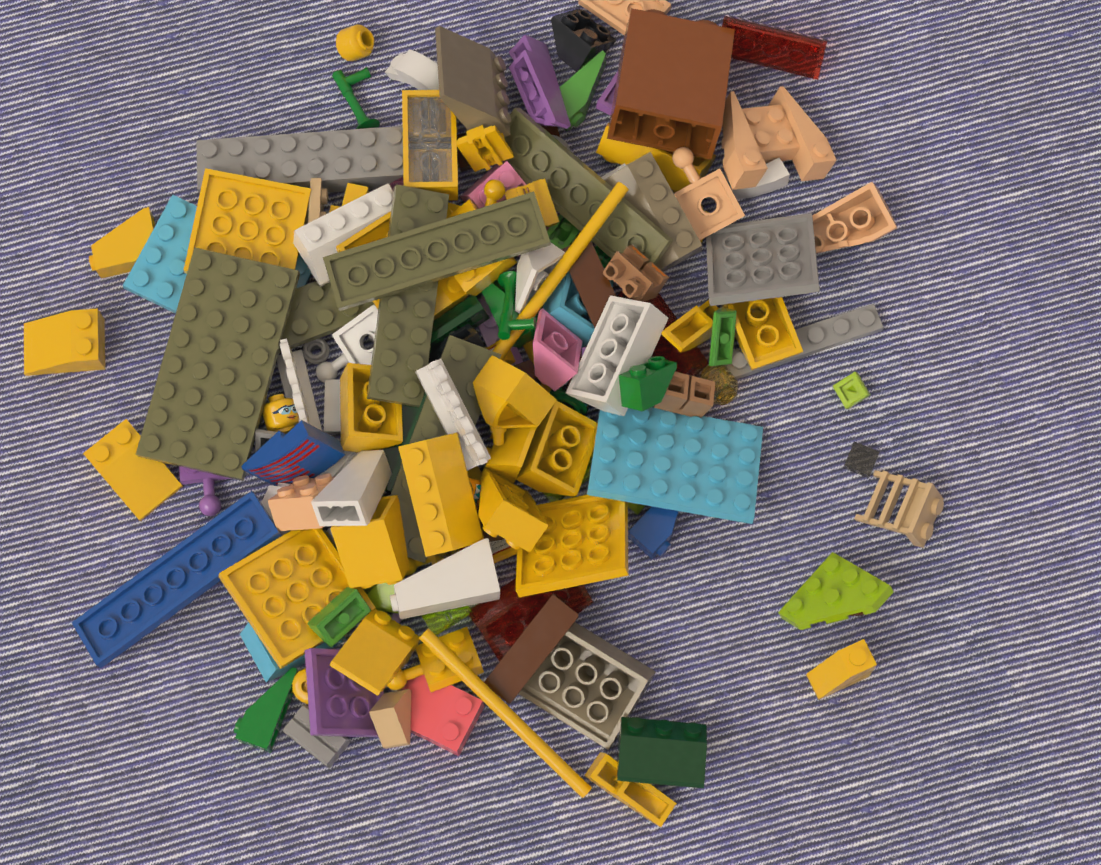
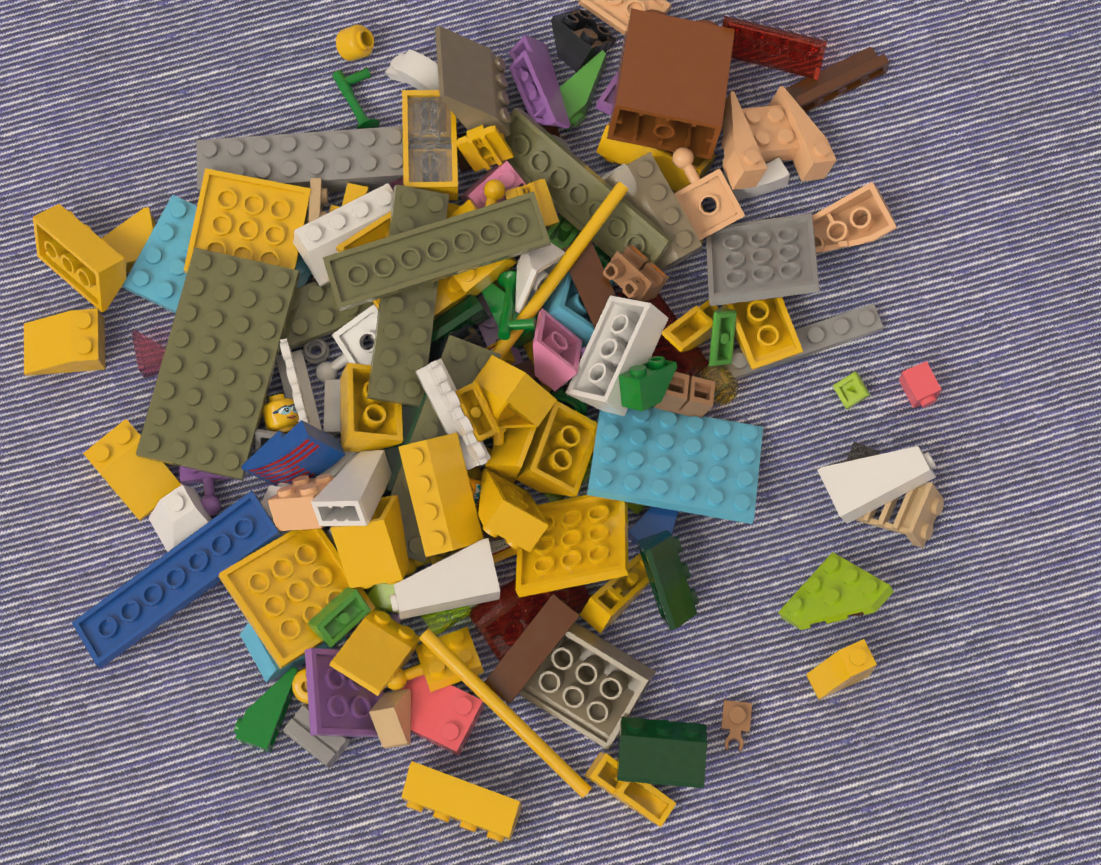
(79, 256): none -> yellow slope
(148, 354): none -> clear pink slope
(178, 516): none -> white slope
(461, 801): none -> yellow slope
(477, 411): none -> yellow slope
(615, 596): none -> yellow slope
(668, 578): none -> dark green slope
(736, 719): none -> medium nougat plate
(839, 79): none -> reddish brown panel
(875, 480): none -> white slope
(920, 385): none -> coral brick

